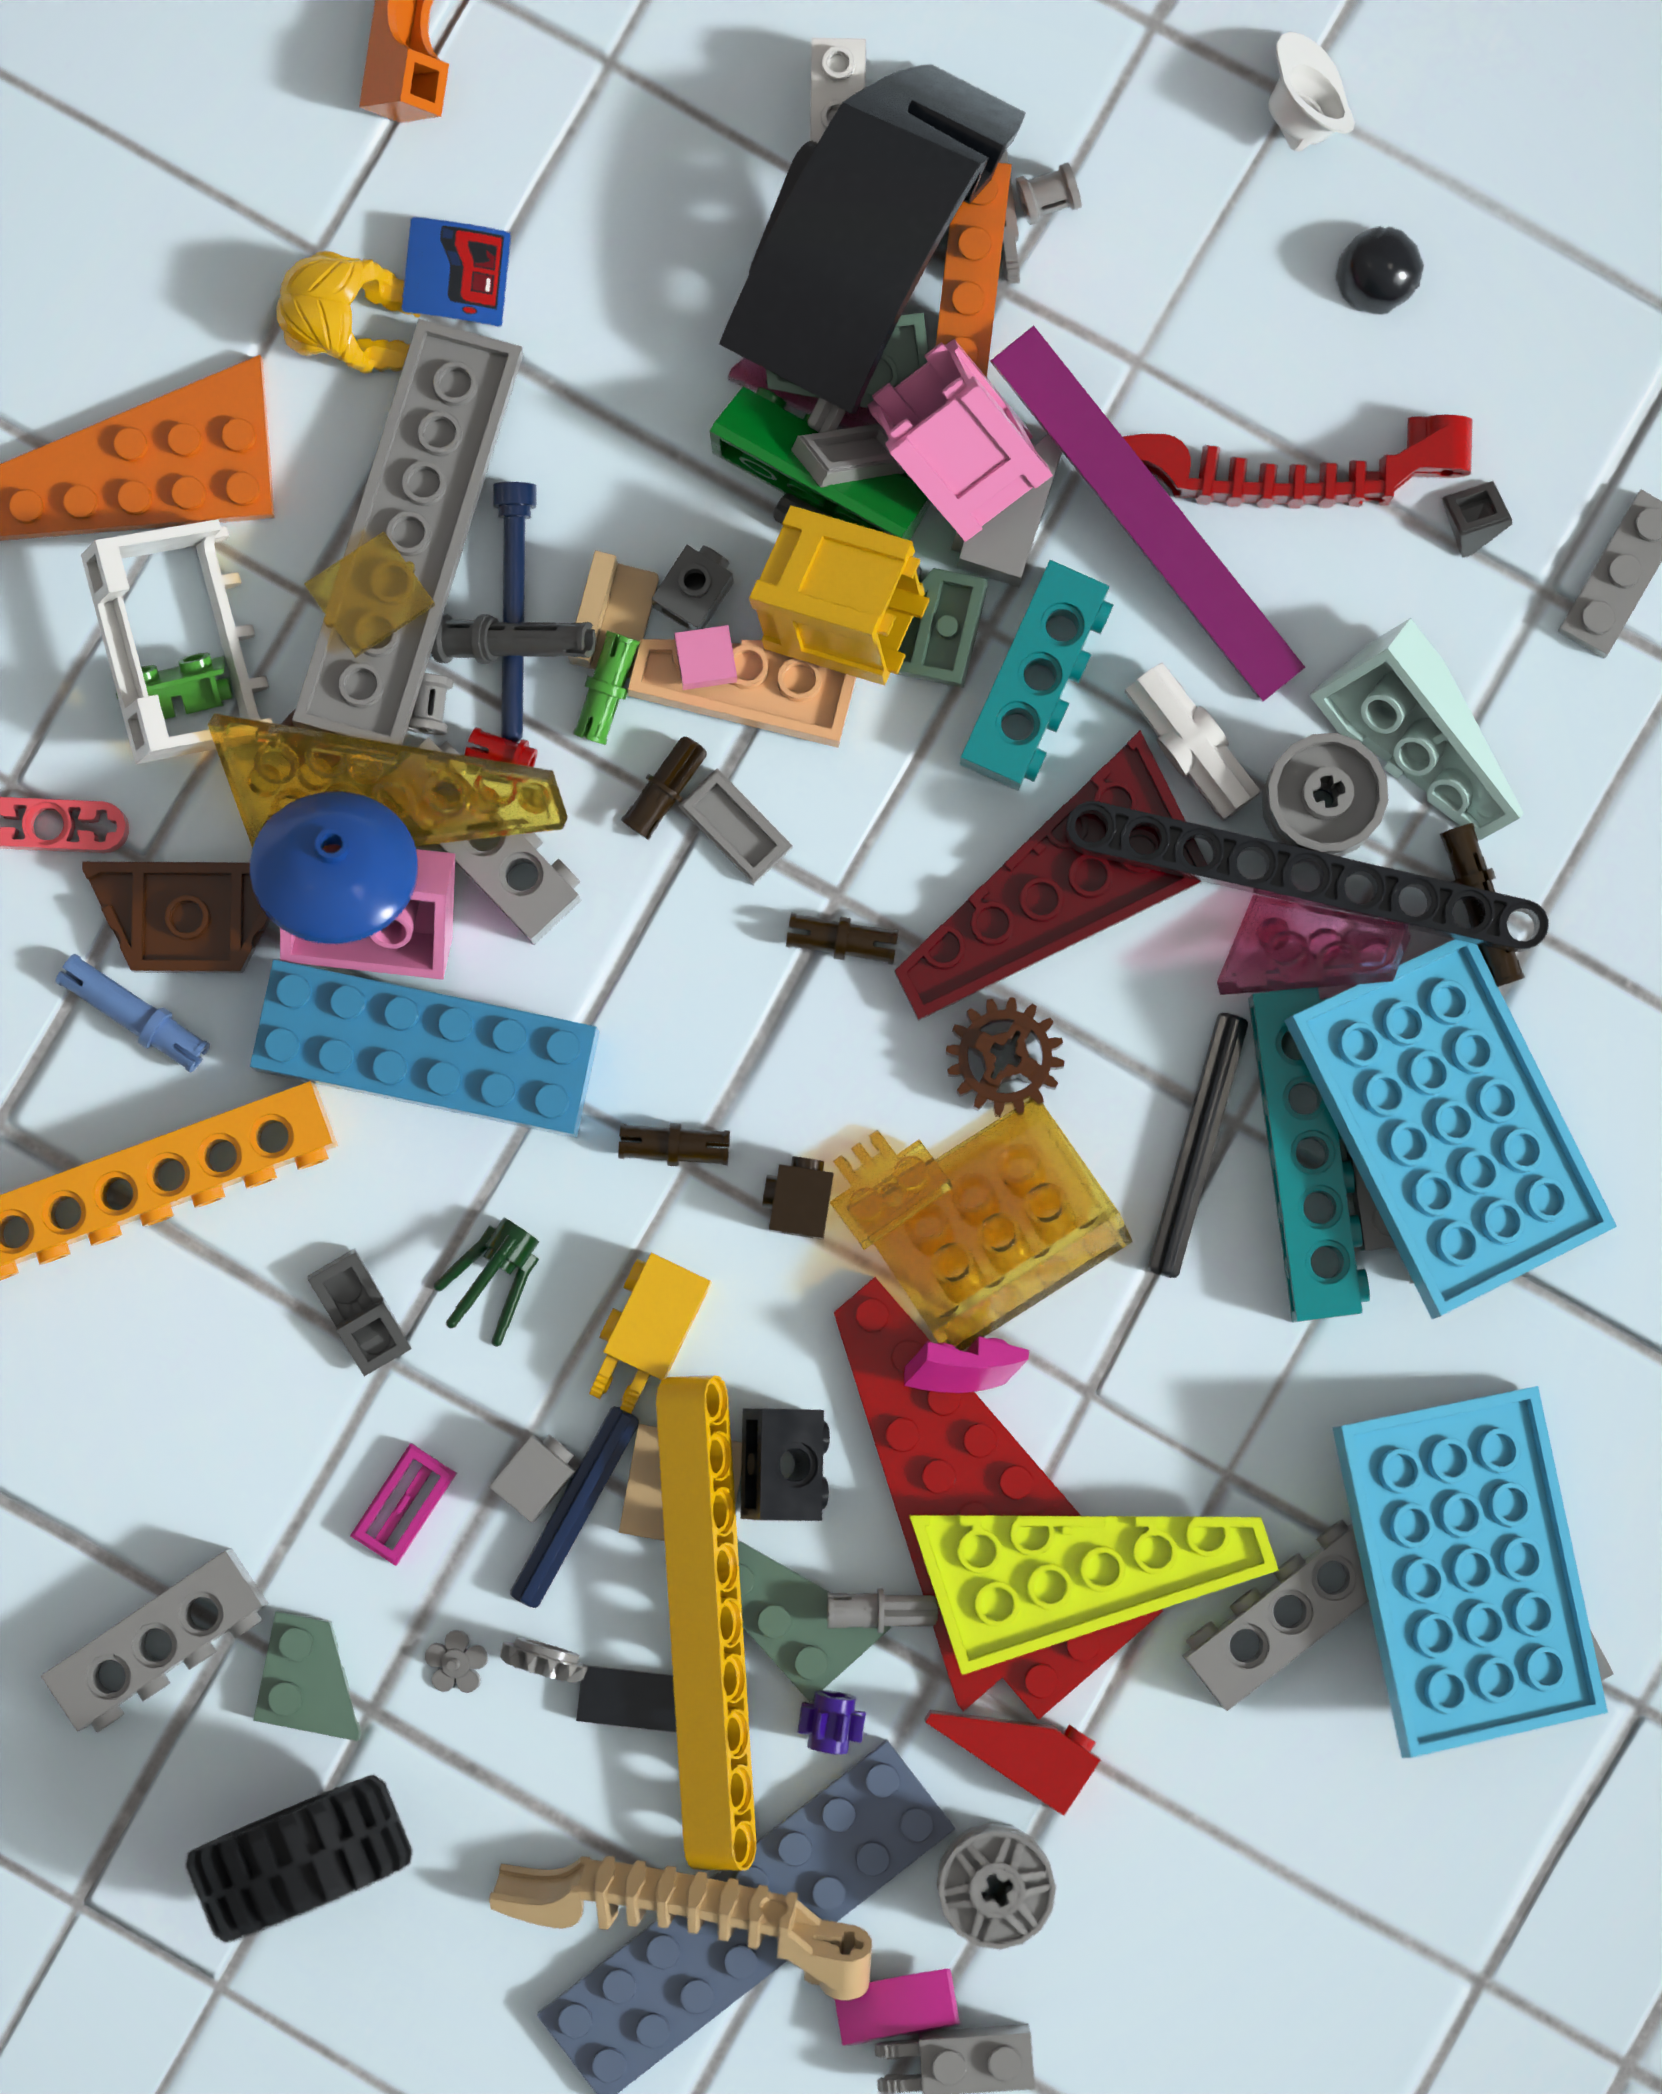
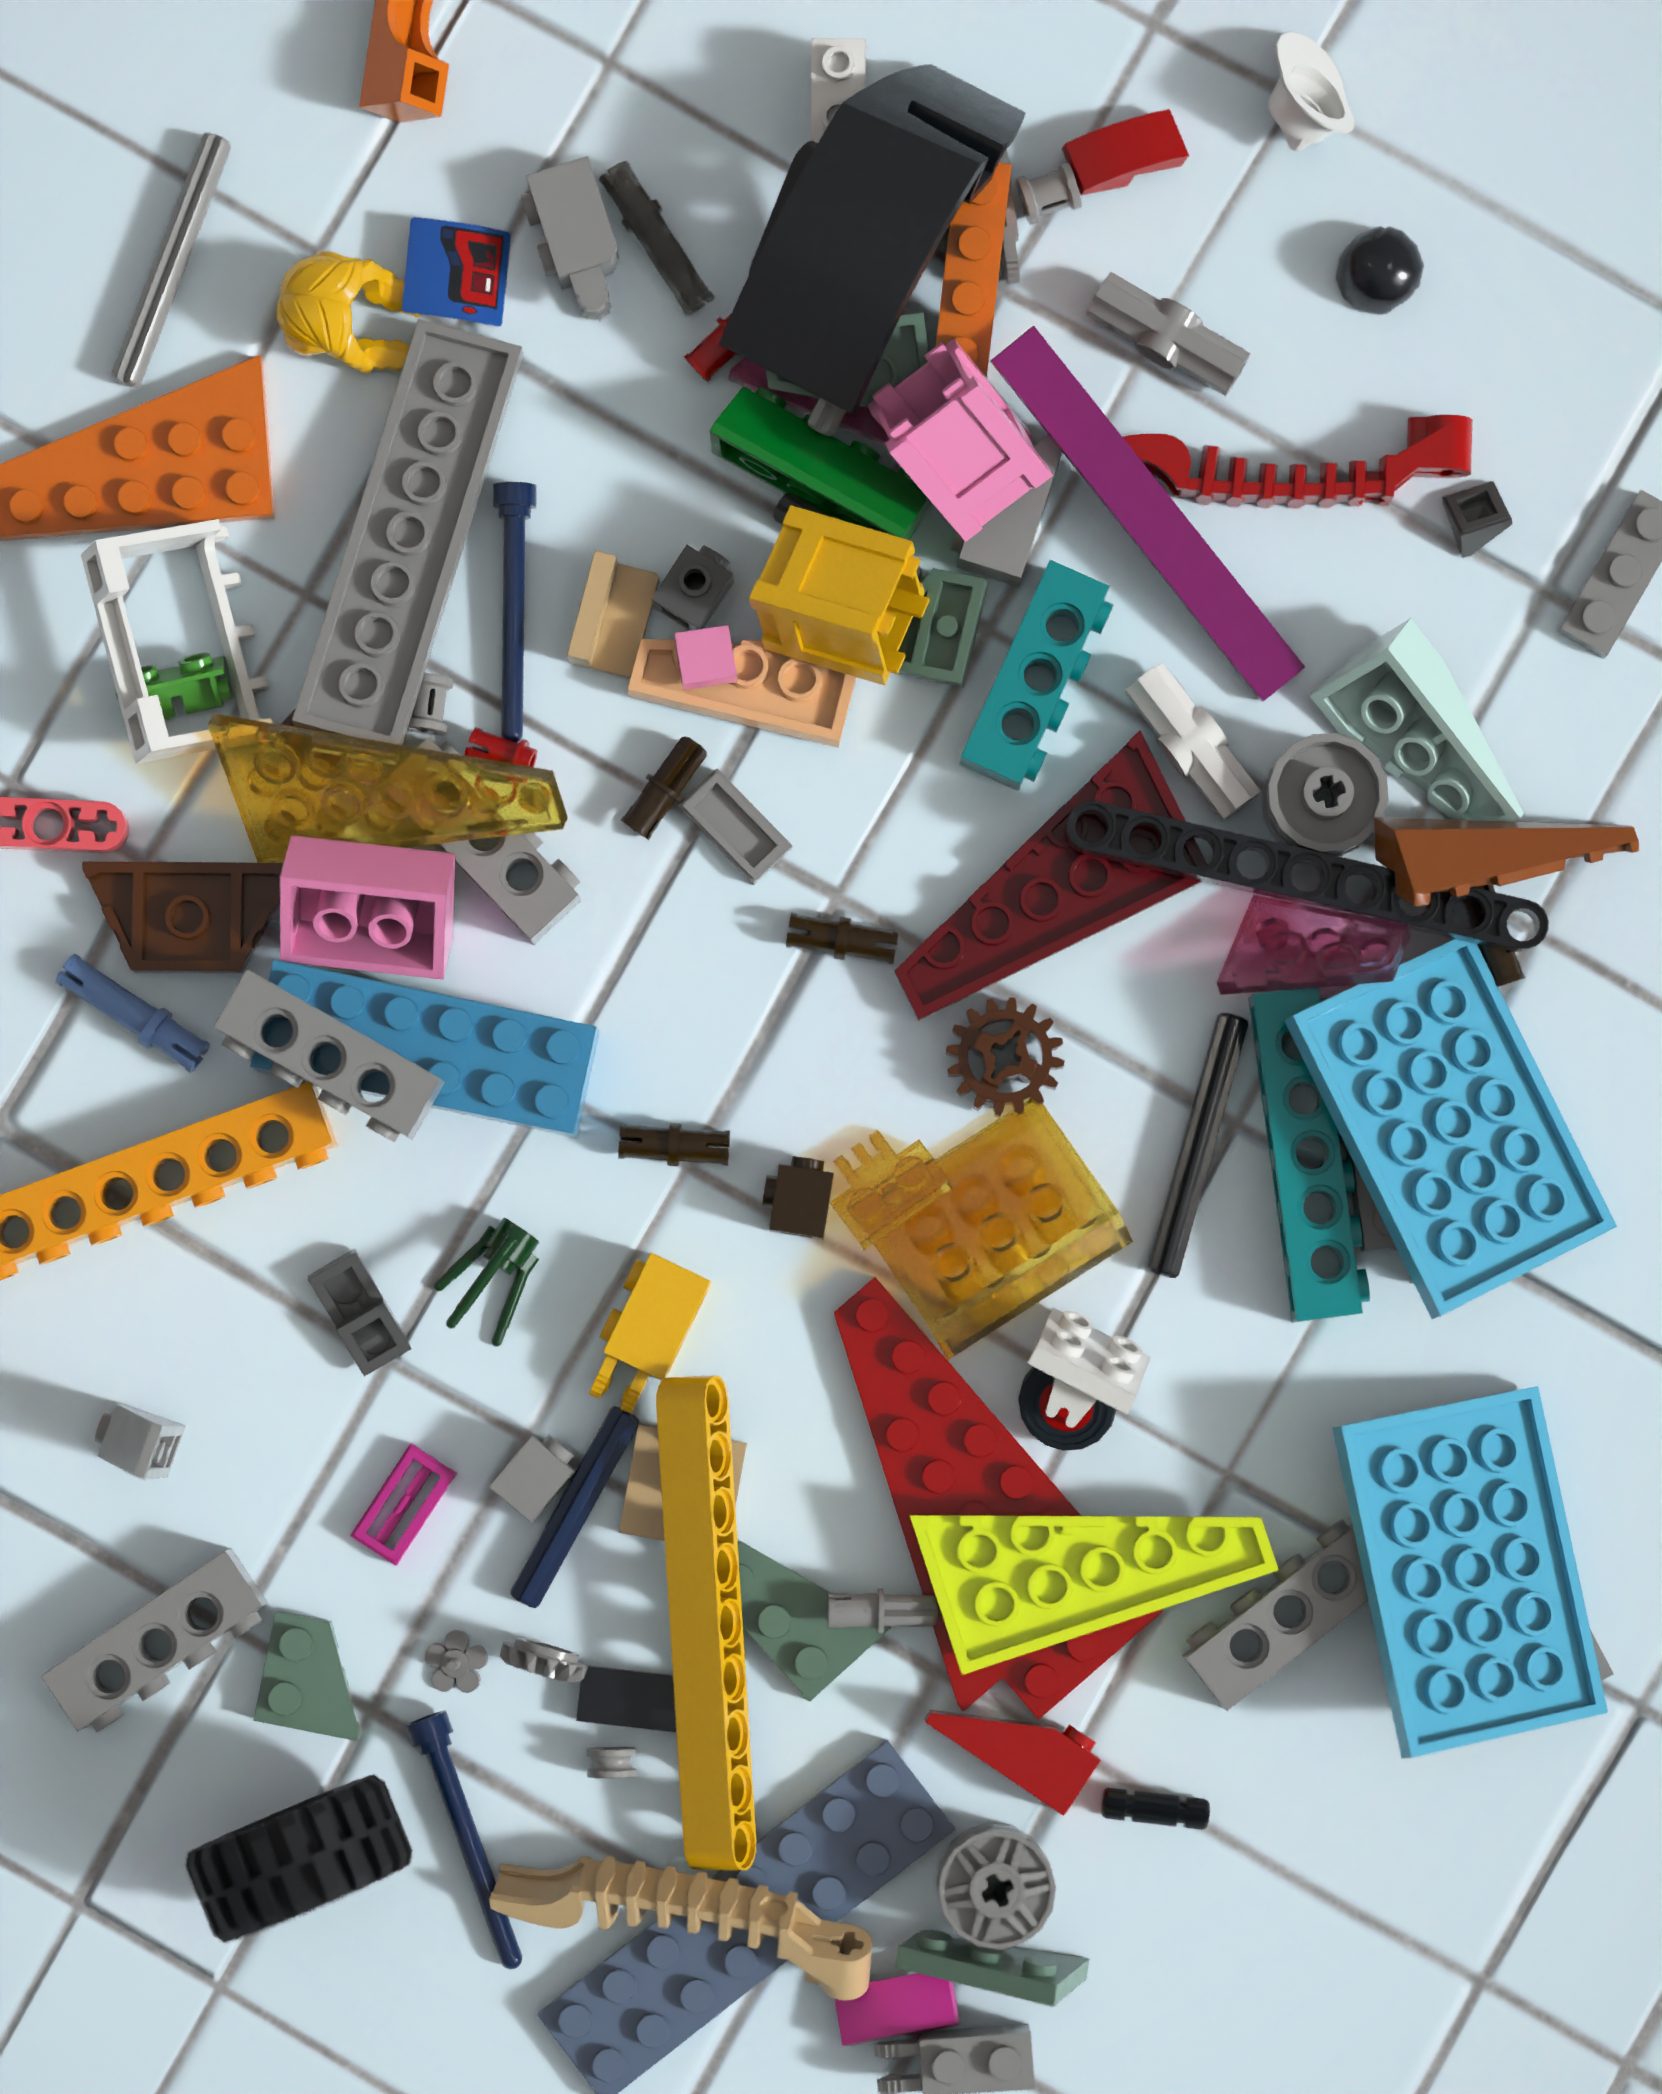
(138, 1441): none -> light grey slope
(171, 260): none -> light grey axle
(260, 1001): none -> light grey brick
(337, 893): blue dish -> none
(369, 594): clear yellow piece -> none
(432, 1739): none -> dark blue piece
(488, 639): dark grey pin -> none
(575, 231): none -> light grey hinge
(606, 687): bright green pin -> none
(611, 1762): none -> light grey bush
(645, 221): none -> clear smoke pin
(708, 355): none -> red pin
(764, 1441): black brick -> none
(831, 1722): dark purple gear -> none
(846, 454): light grey tile -> none
(950, 1370): dark pink slope -> none
(1009, 1971): none -> sand green wing
(1078, 1381): none -> white plate
(1125, 149): none -> red slope
(1155, 1808): none -> black axle
(1168, 333): none -> light grey piece
(1472, 853): none -> dark orange wedge

